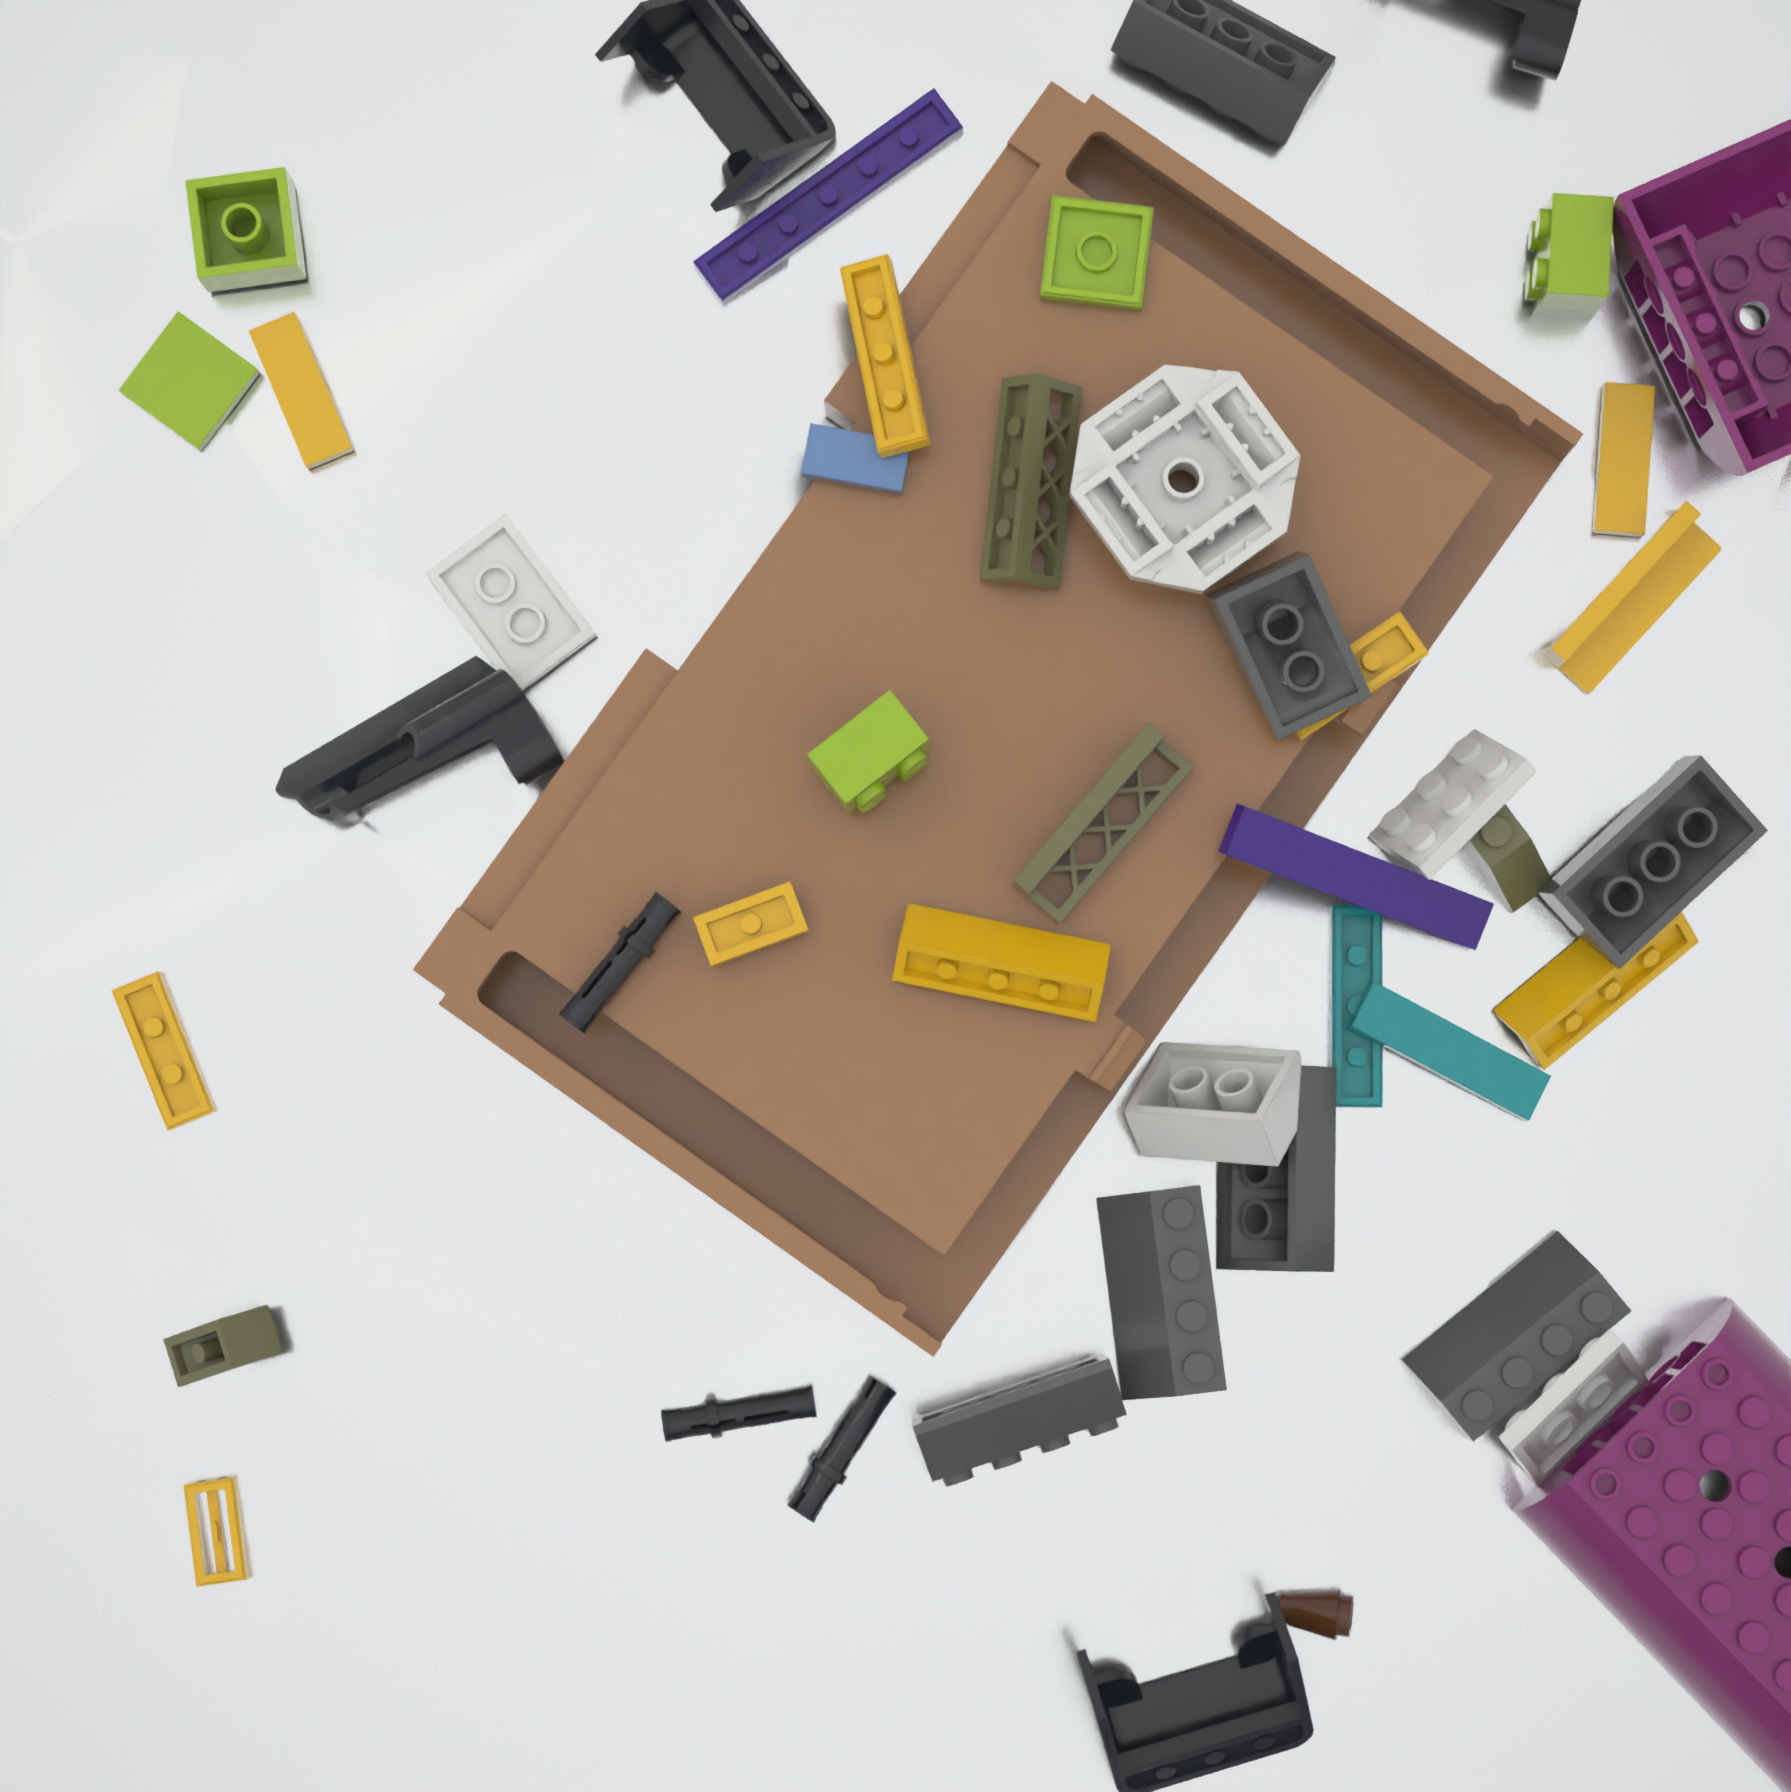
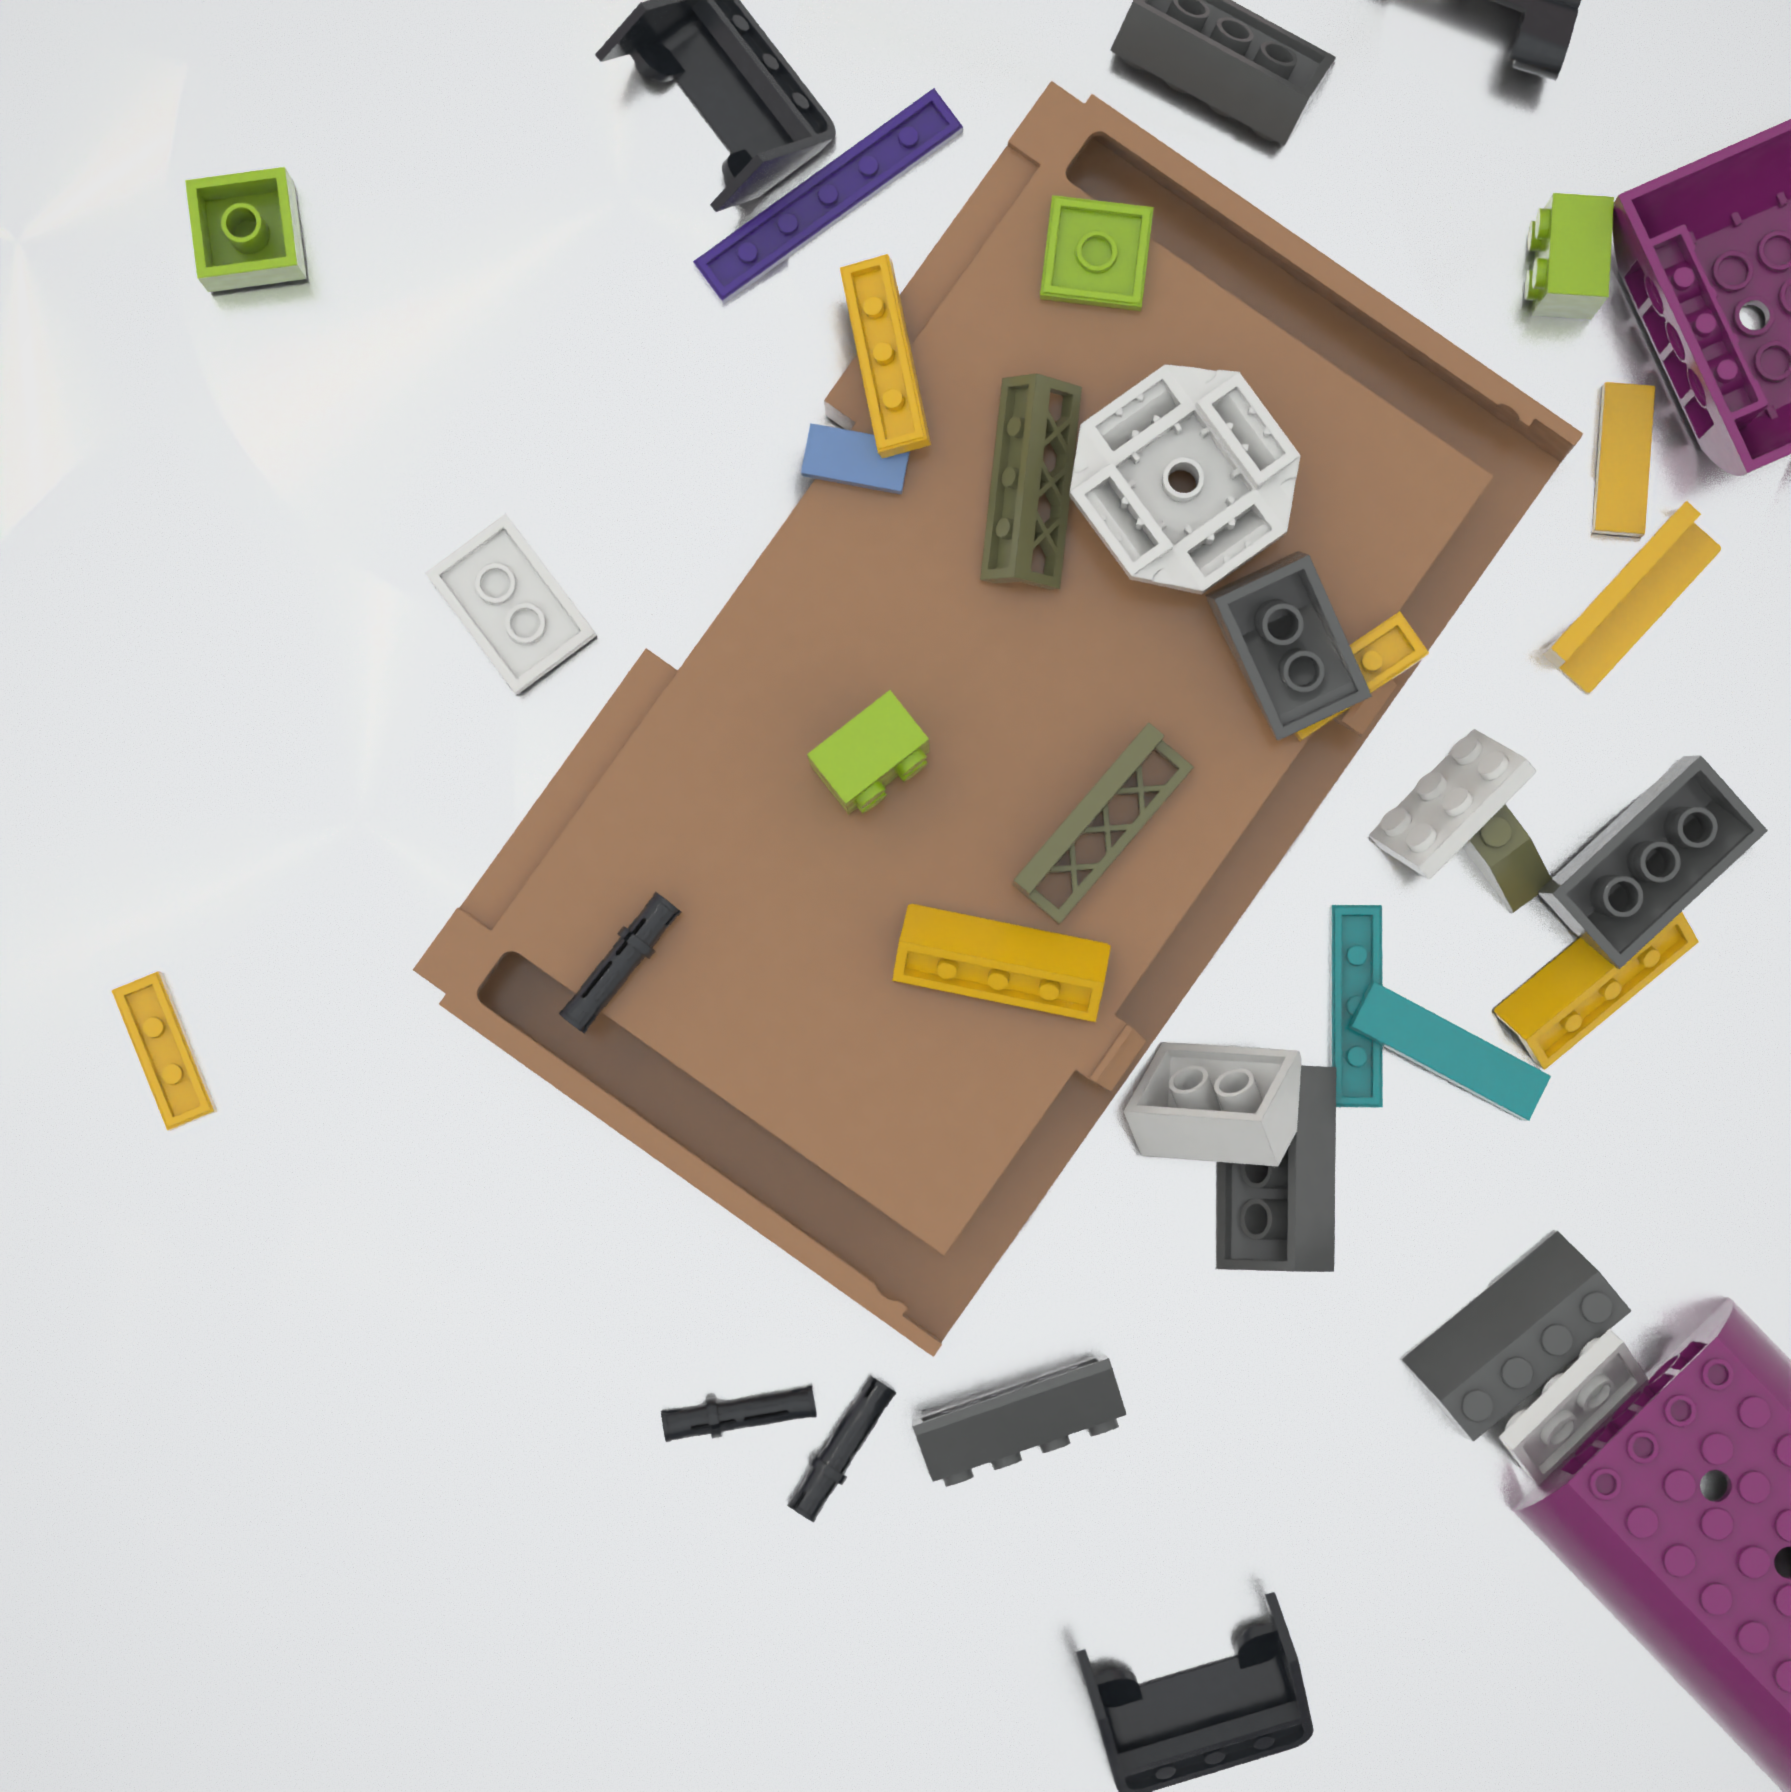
(189, 381): lime tile -> none
(223, 1345): olive slope -> none
(236, 1531): yellow tile -> none
(301, 390): yellow tile -> none
(435, 727): black panel -> none
(750, 924): yellow plate -> none
(1161, 1293): dark grey slope -> none
(1319, 1612): reddish brown cone -> none
(1355, 877): dark purple tile -> none

